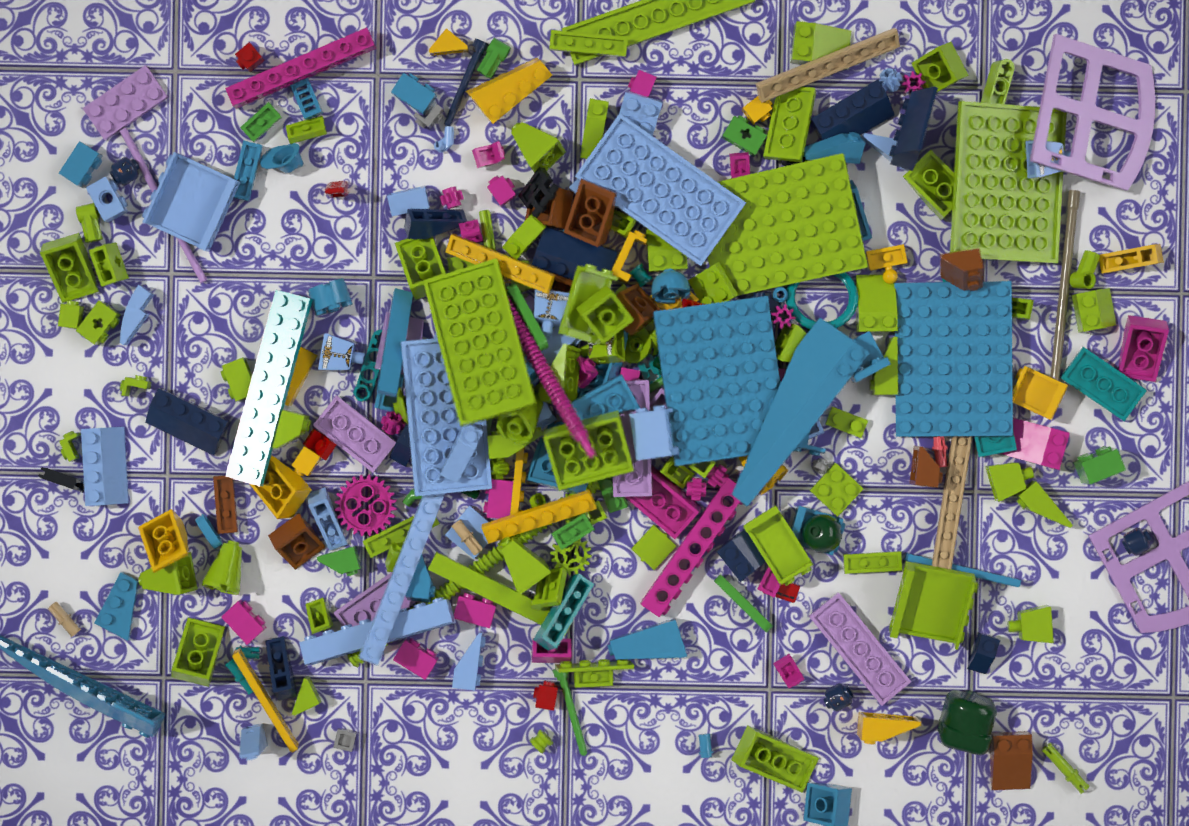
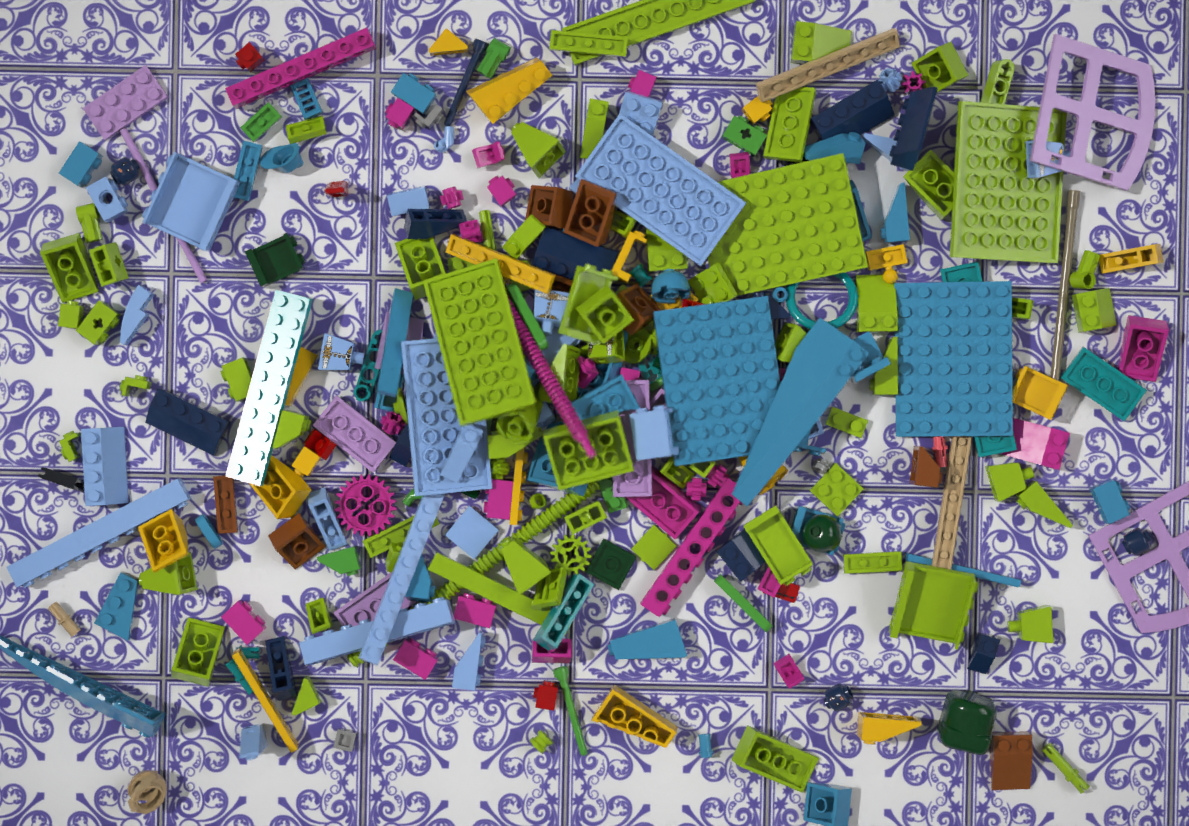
(97, 533): none -> light blue brick
(139, 788): none -> tan helmet
(225, 570): lime cone -> none
(275, 260): none -> dark green panel
(330, 297): dark azure brick -> none
(399, 113): none -> dark pink brick
(467, 537): tan axle -> none
(535, 189): black plate -> none
(539, 516): yellow plate -> none
(573, 531): bright green plate -> none
(593, 673): lime bracket -> none
(611, 564): none -> dark green tile
(630, 715): none -> yellow wedge
(787, 313): dark pink gear -> none
(859, 648): lavender plate -> none
(896, 223): none -> dark azure slope
(963, 269): dark orange slope -> none
(1099, 465): bright green brick -> none
(1110, 501): none -> dark azure brick

